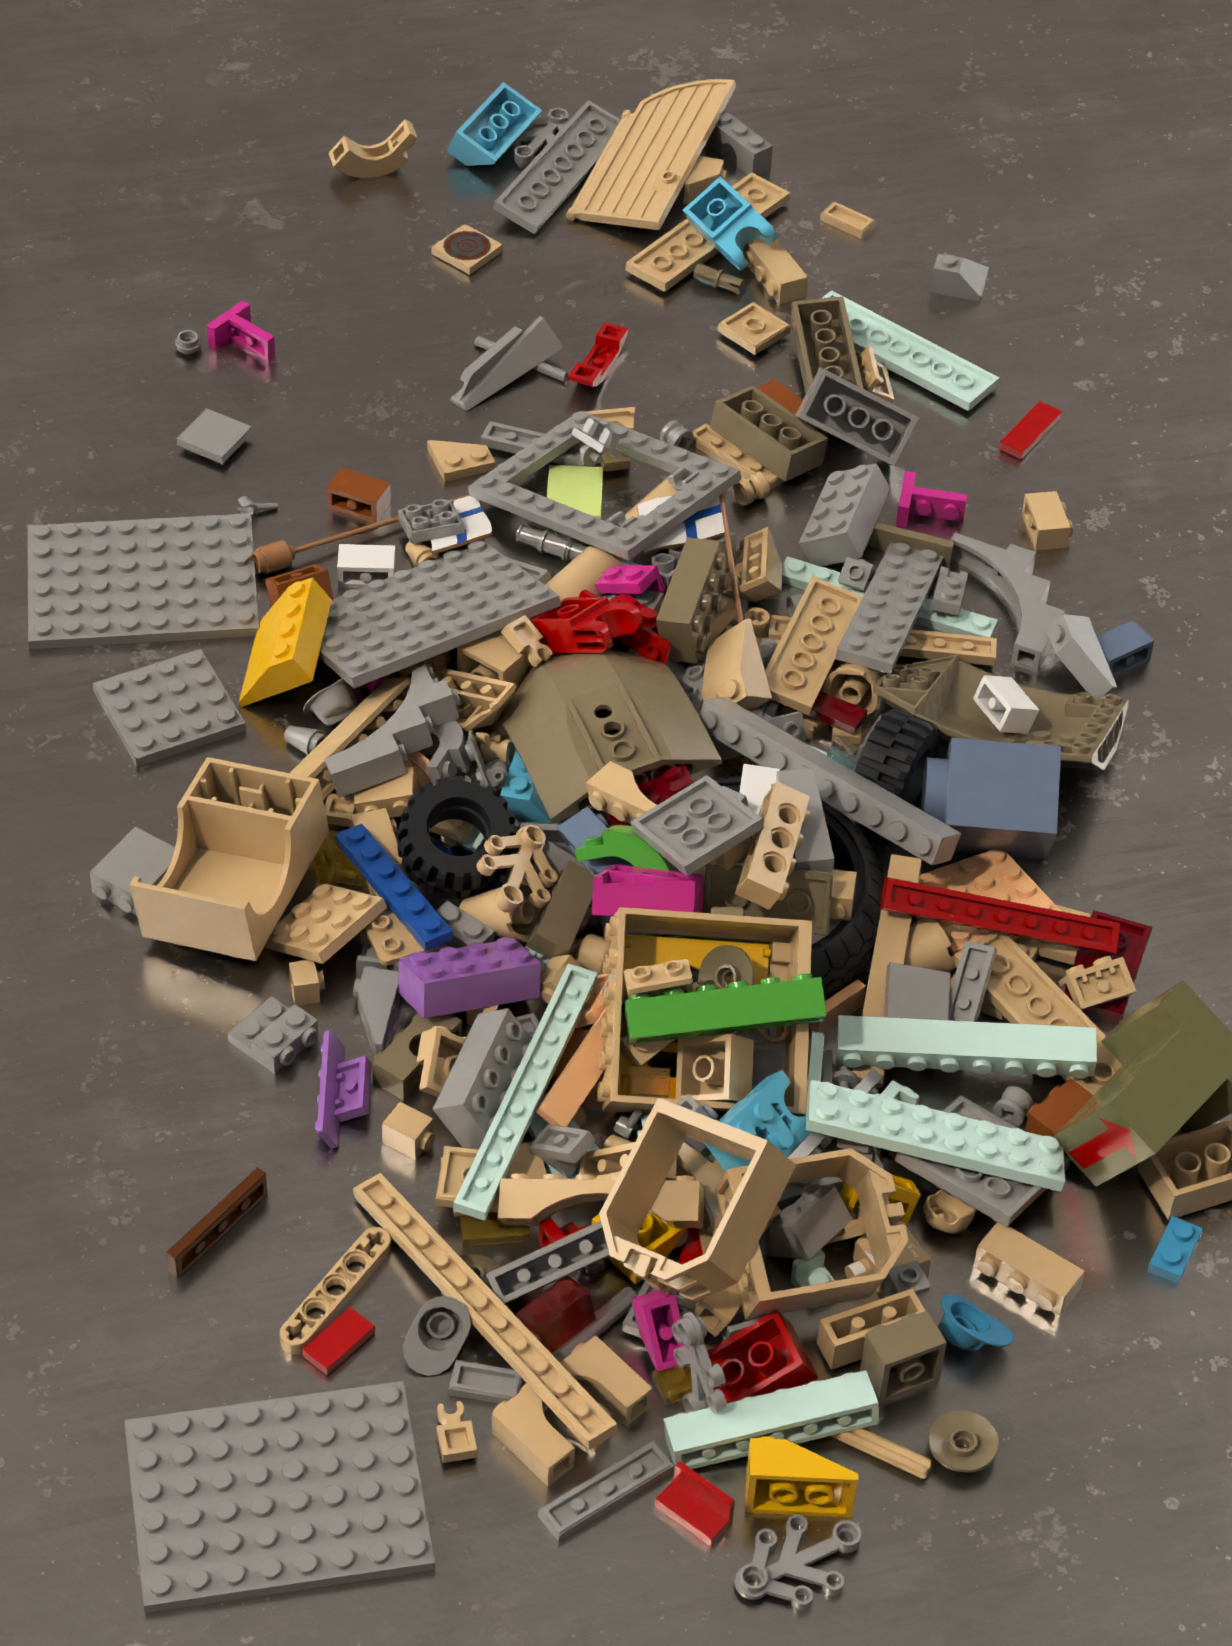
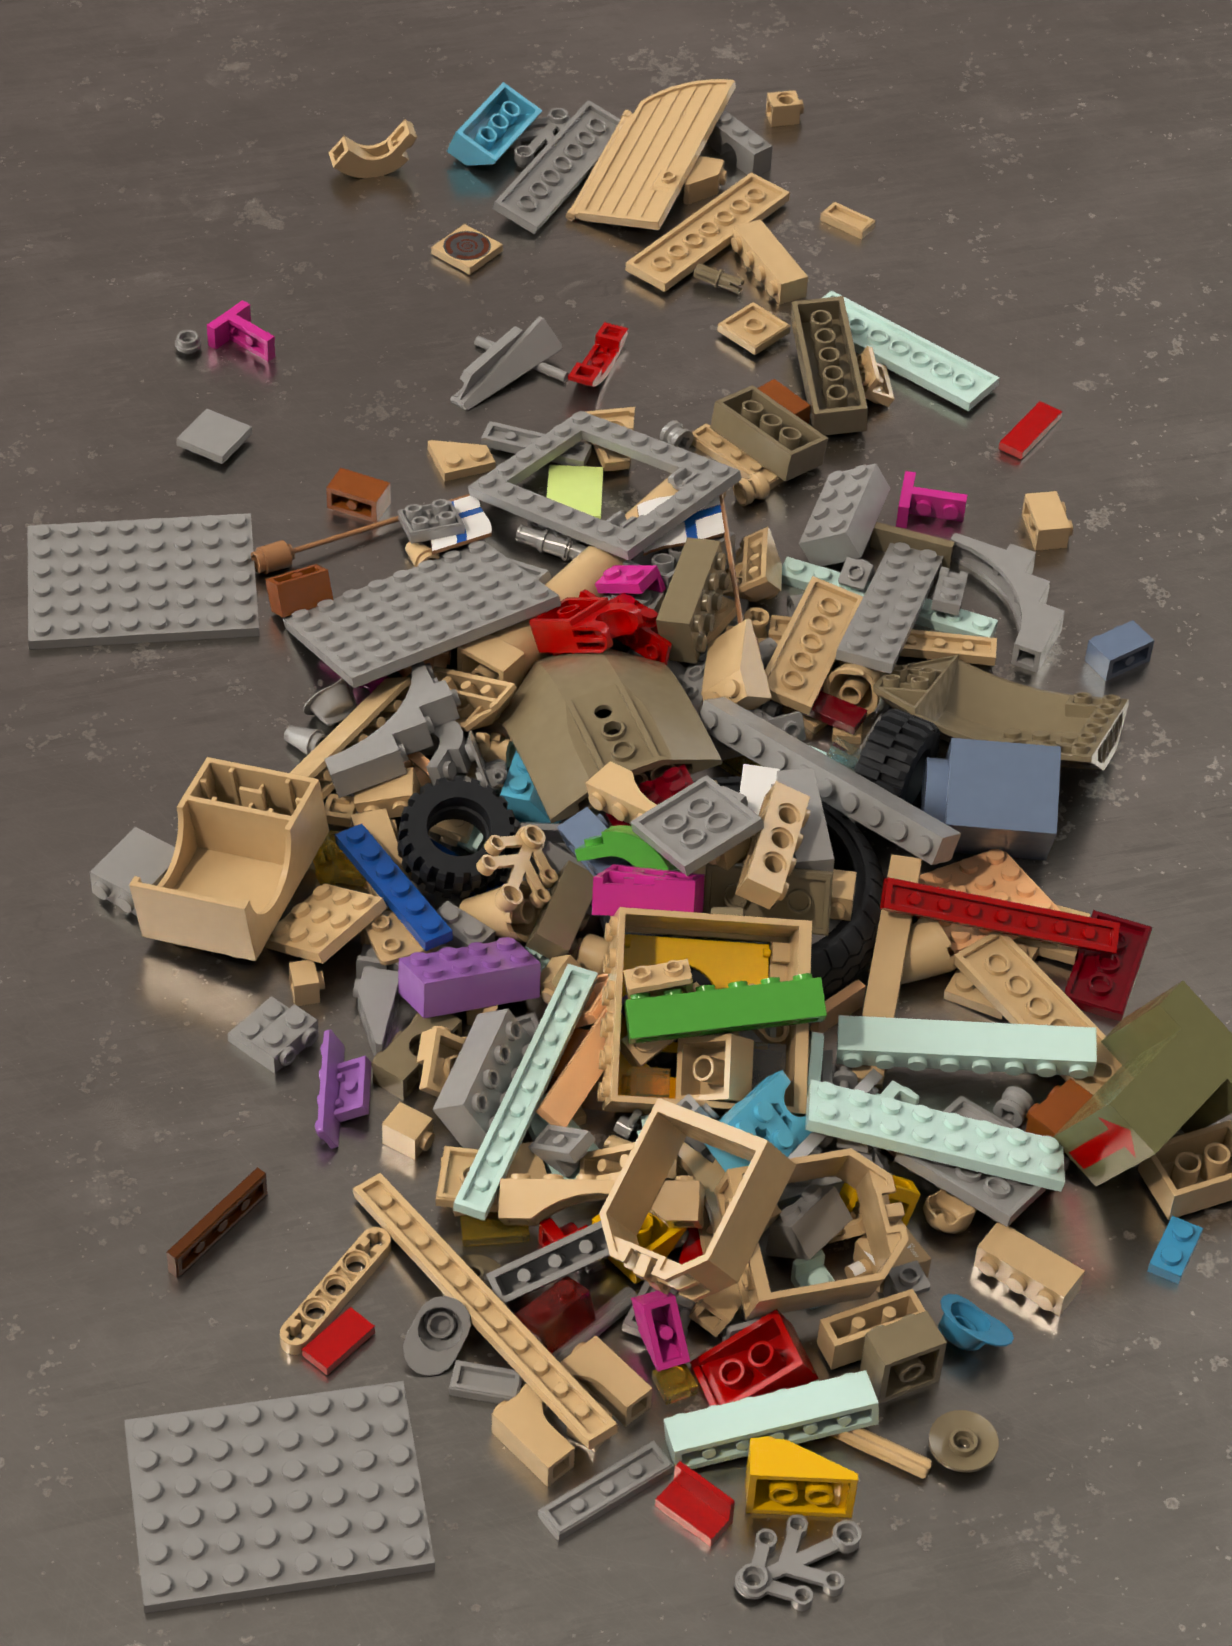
(169, 707): light grey plate -> none
(250, 507): light grey hand -> none
(287, 642): yellow slope -> none
(363, 564): white brick -> none
(454, 1435): tan plate -> none
(527, 638): tan plate -> none
(606, 444): light grey hips -> none
(704, 1375): light grey plant -> none
(722, 963): dark tan dish -> none
(728, 221): medium azure brick -> none
(783, 108): none -> tan brick
(857, 416): light grey brick -> none
(916, 993): light grey tile -> none
(958, 277): light grey slope -> none
(971, 981): light grey plate -> none
(1006, 704): white brick -> none
(1081, 653): light grey slope -> none
(1098, 984): tan bracket -> none

